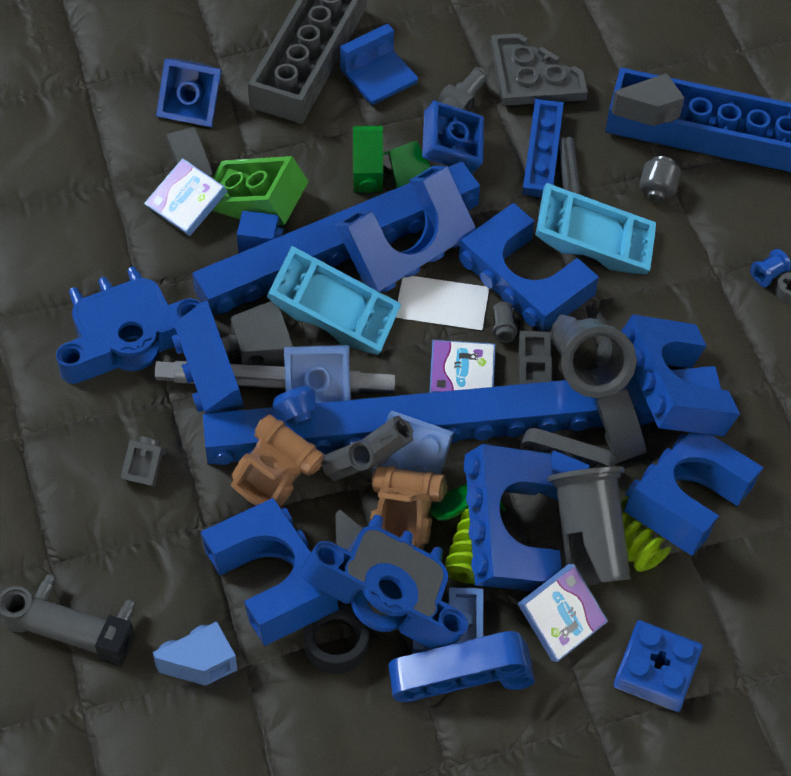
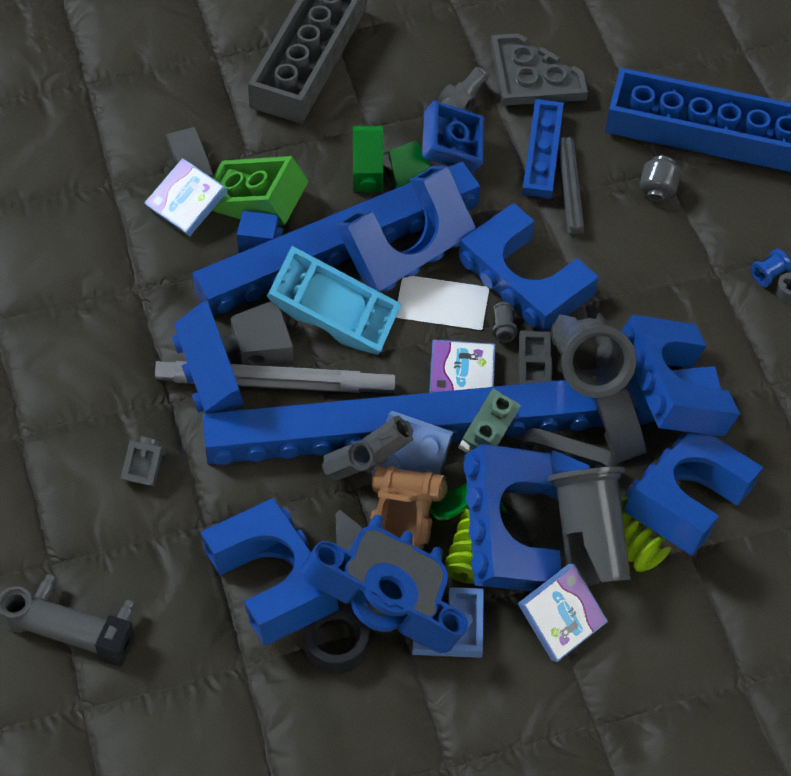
(114, 317): blue piece -> none
(188, 92): blue slope -> none
(197, 657): medium blue slope -> none
(274, 463): medium nougat piece -> none
(296, 404): blue cone -> none
(321, 368): medium blue tile -> none
(375, 66): blue bracket -> none
(461, 666): blue beam -> none
(490, 421): none -> sand green hips
(595, 230): medium azure slope -> none
(649, 101): dark grey slope -> none
(664, 685): blue brick -> none

